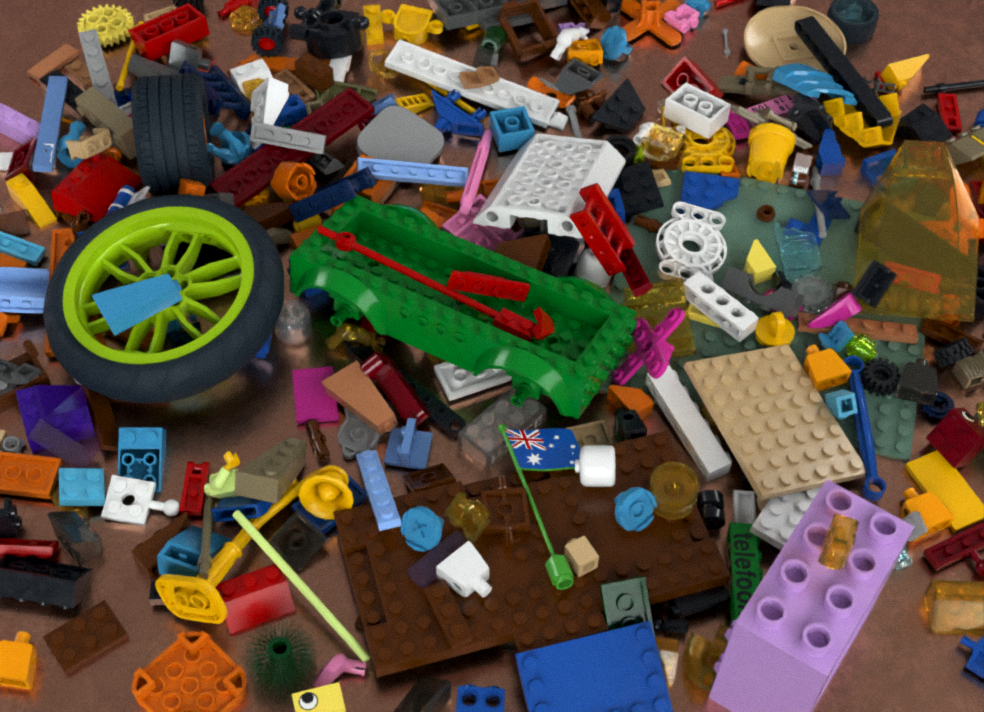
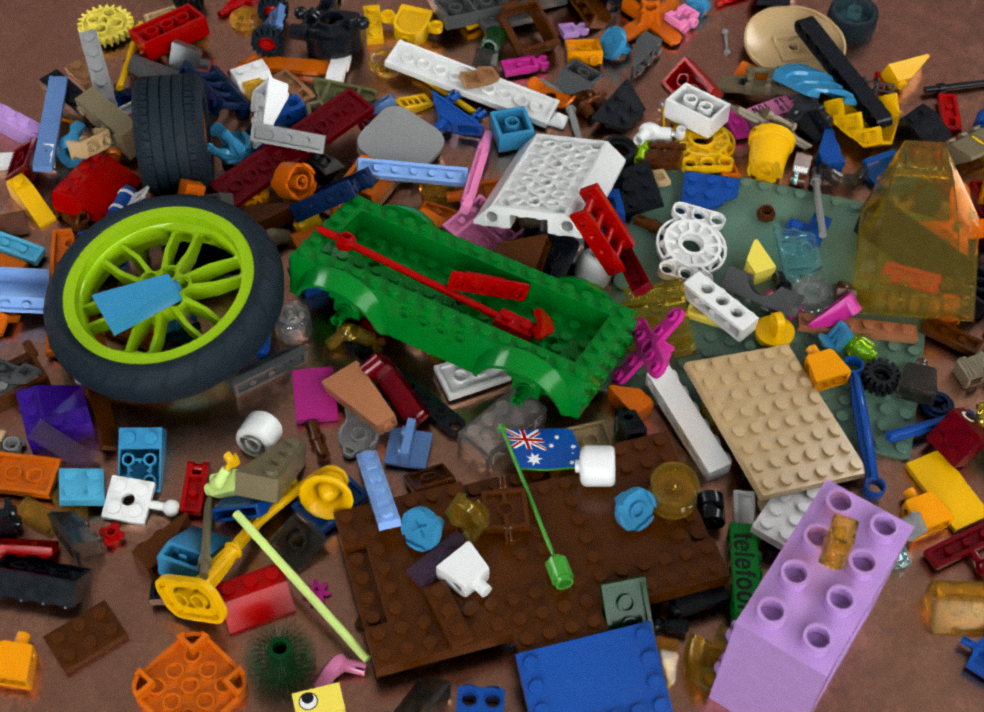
(35, 514): none -> clear yellow tile
(54, 61): nougat tile -> none
(114, 538): none -> red plate
(258, 433): none -> white head
(267, 369): none -> dark grey panel
(314, 72): reddish brown brick -> none
(319, 590): none -> dark pink plant
(523, 65): none -> dark pink plate
(565, 40): white arm -> none
(581, 556): tan brick -> none
(646, 49): none -> dark grey slope
(662, 143): clear yellow slope -> none
(829, 204): dark blue piece -> none
(840, 180): none -> clear smoke arm
(841, 403): medium azure brick -> none
(874, 284): black hinge -> none
(915, 429): none -> blue axle
(953, 352): black tyre -> none

